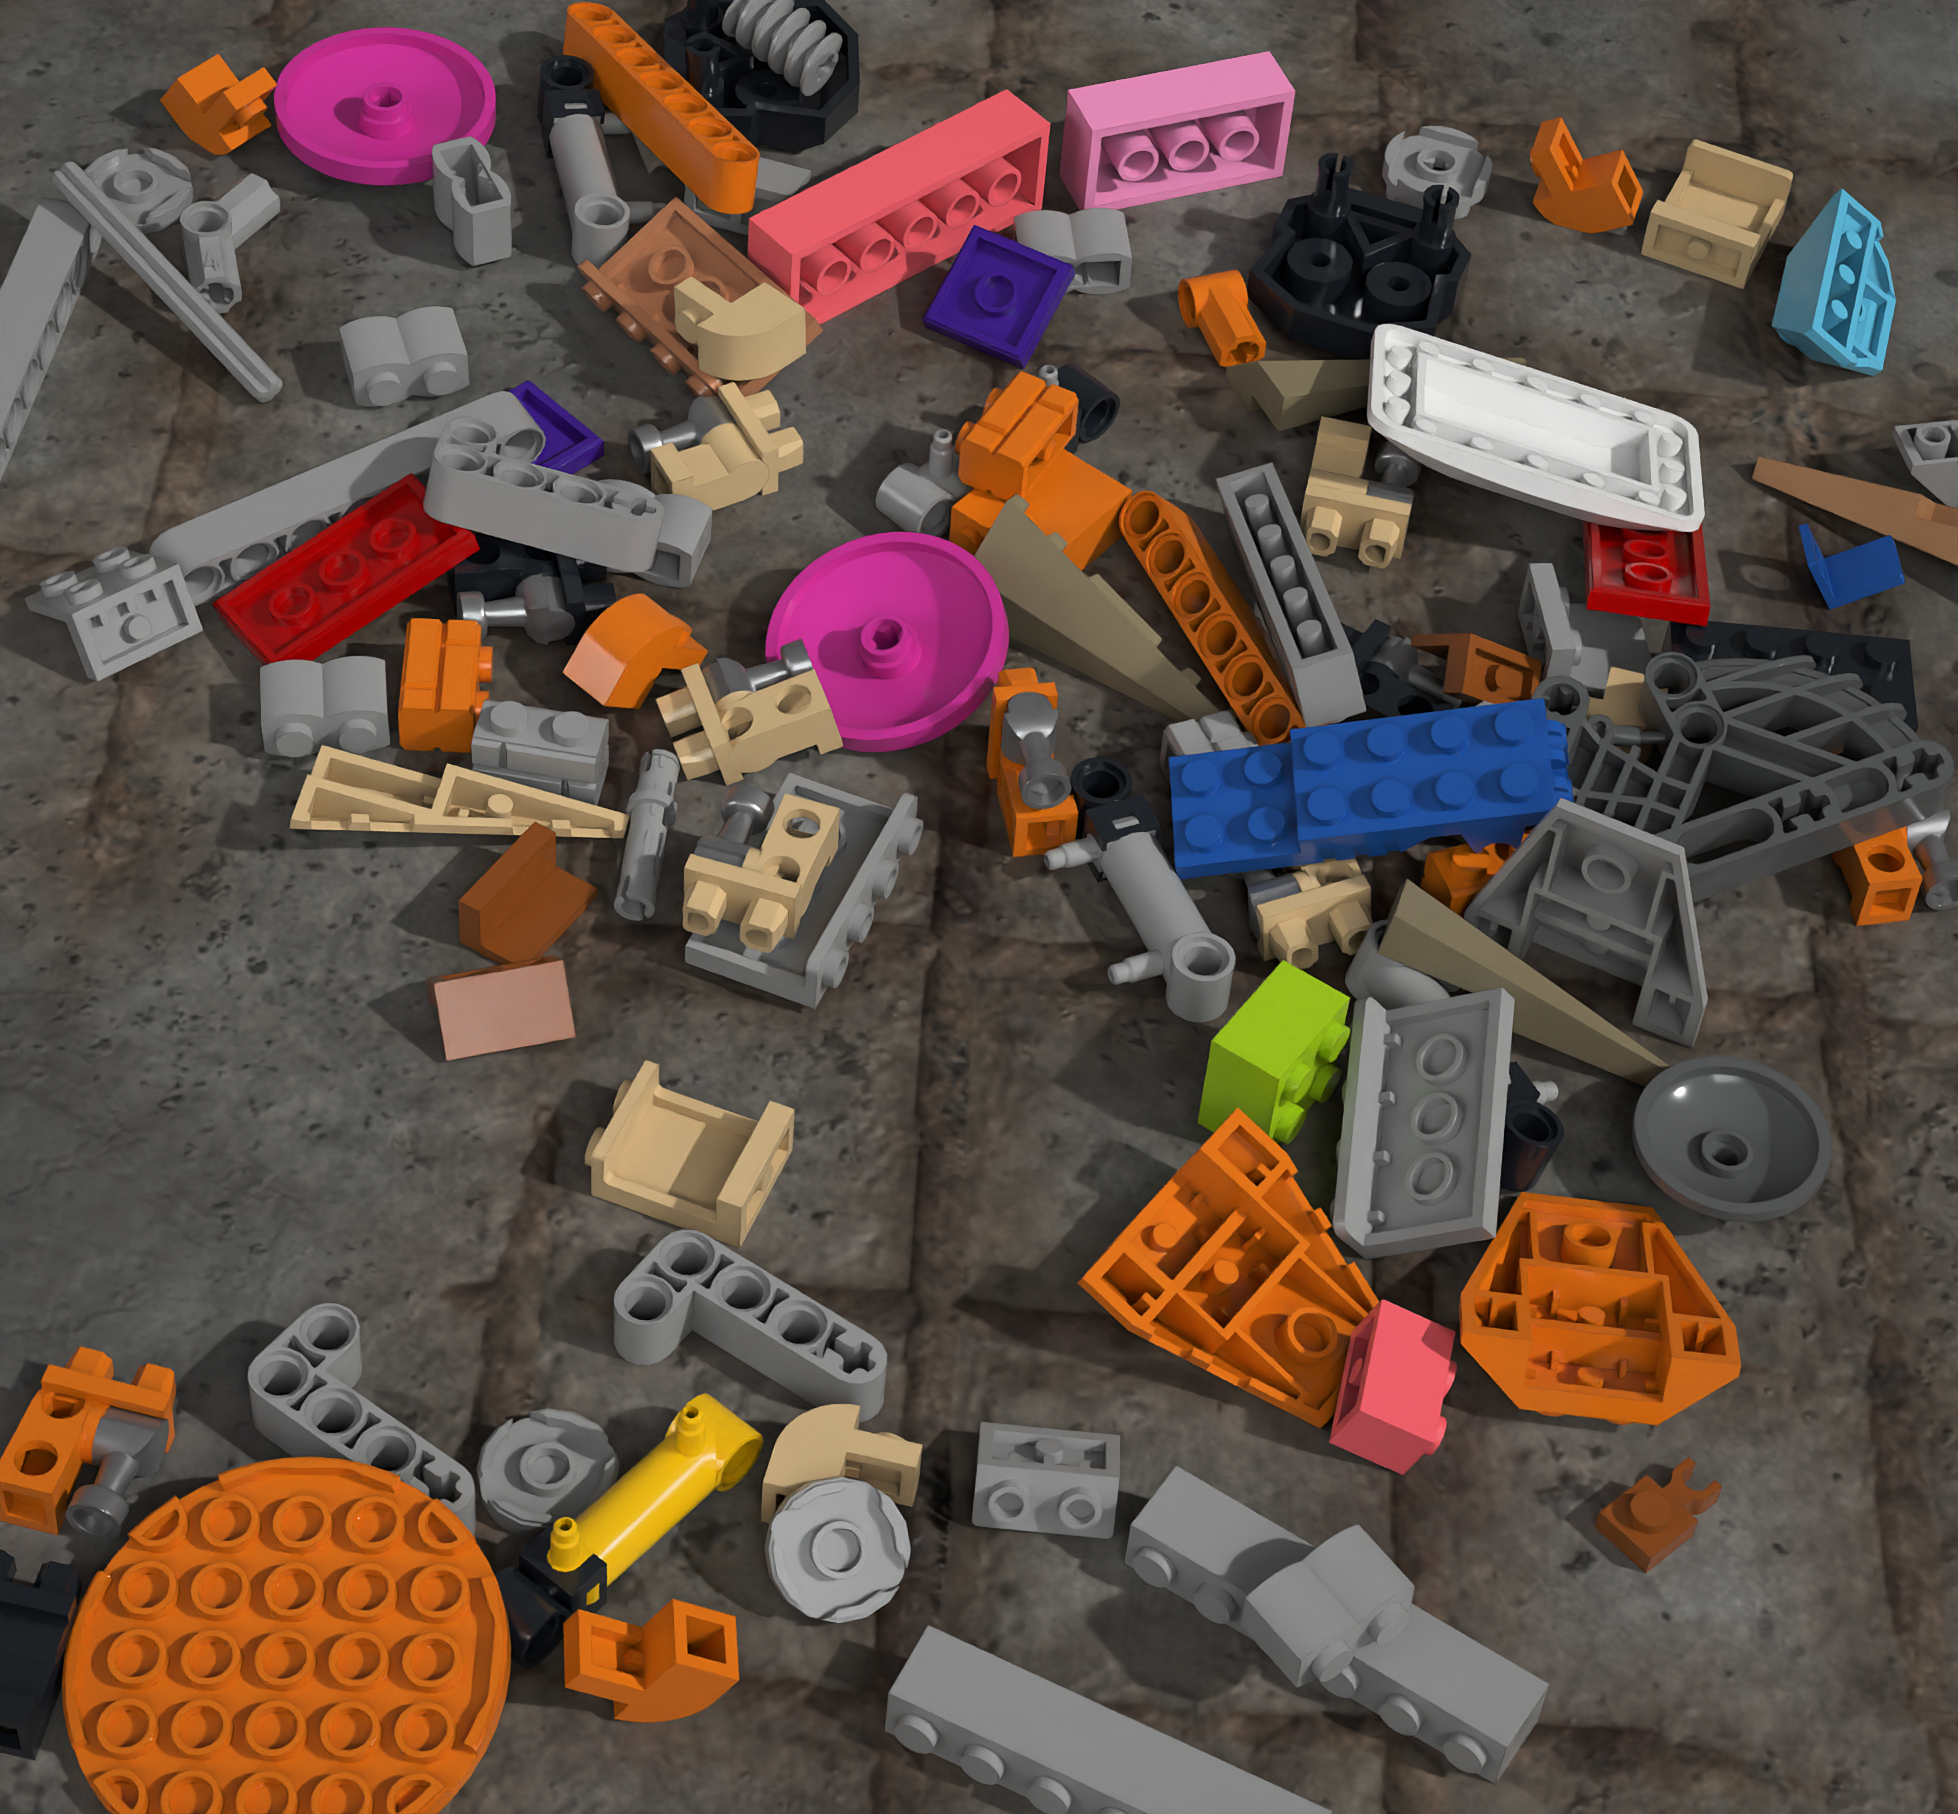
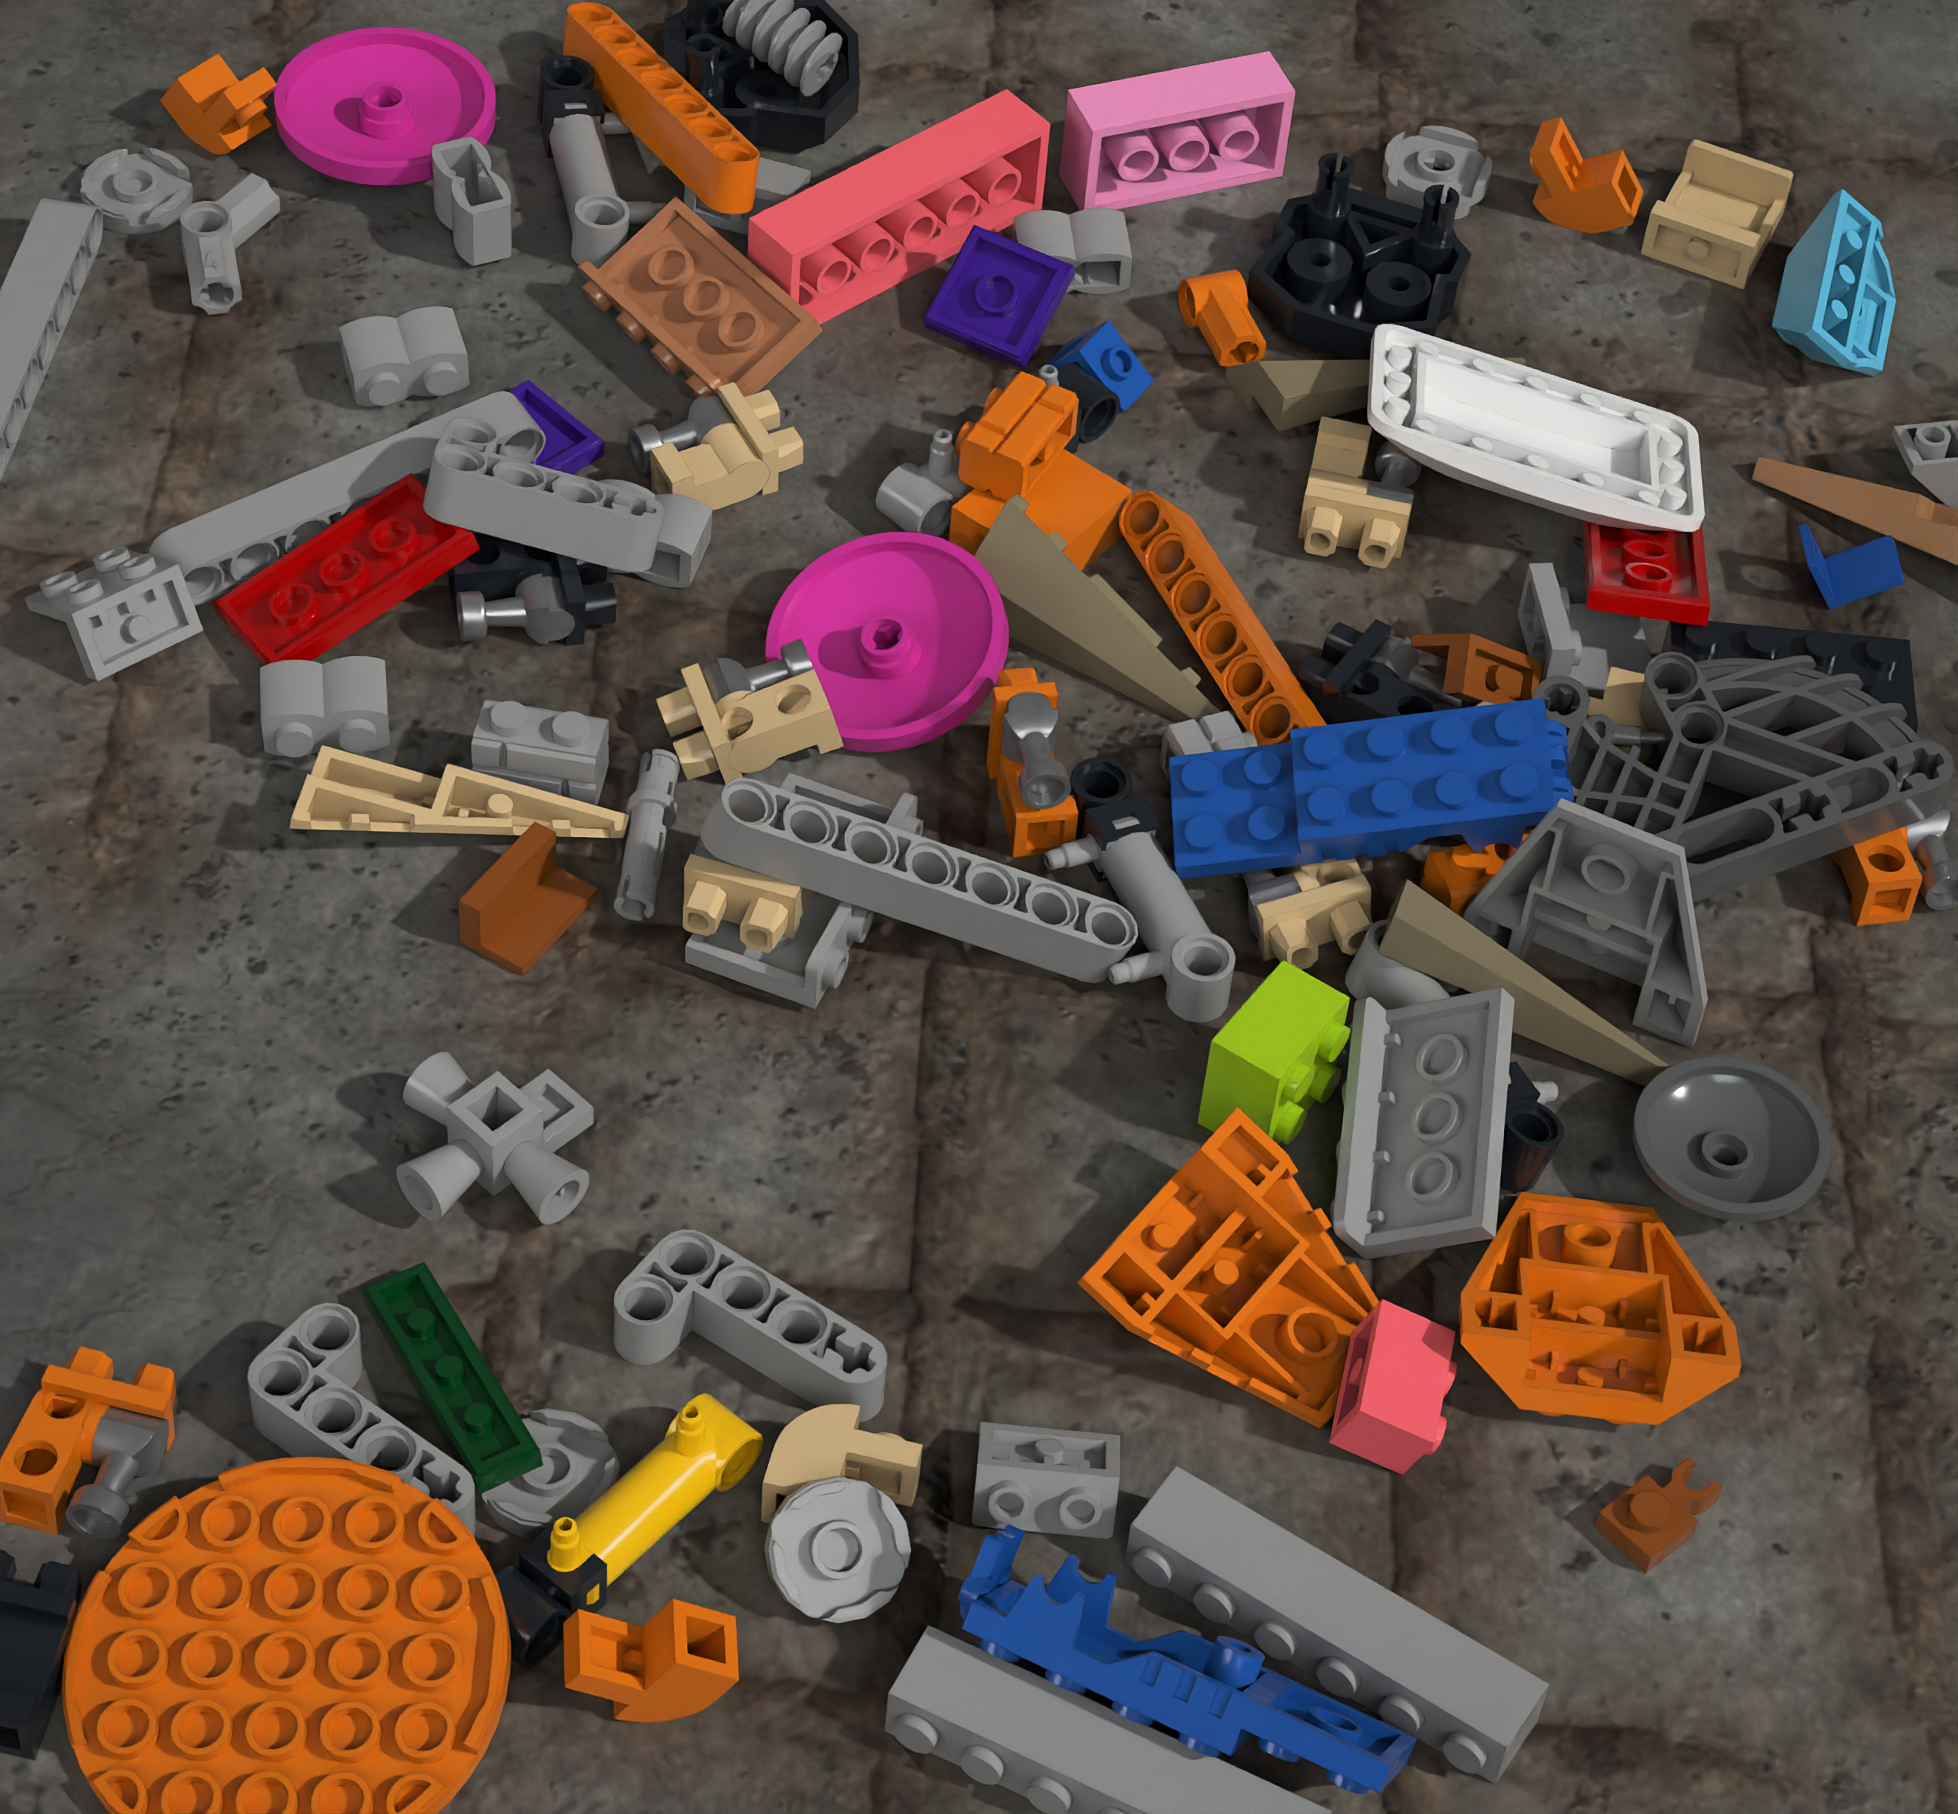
(167, 282): light grey axle -> none
(442, 684): orange brick -> none
(452, 1378): none -> dark green tile
(496, 1139): none -> light grey brick
(502, 1007): panel -> none
(628, 650): orange brick -> none
(688, 1158): tan panel -> none
(741, 337): tan brick -> none
(917, 880): none -> light grey beam
(1108, 360): none -> blue bracket
(1195, 1686): none -> blue piece
(1291, 596): light grey brick -> none
(1328, 1606): light grey brick -> none

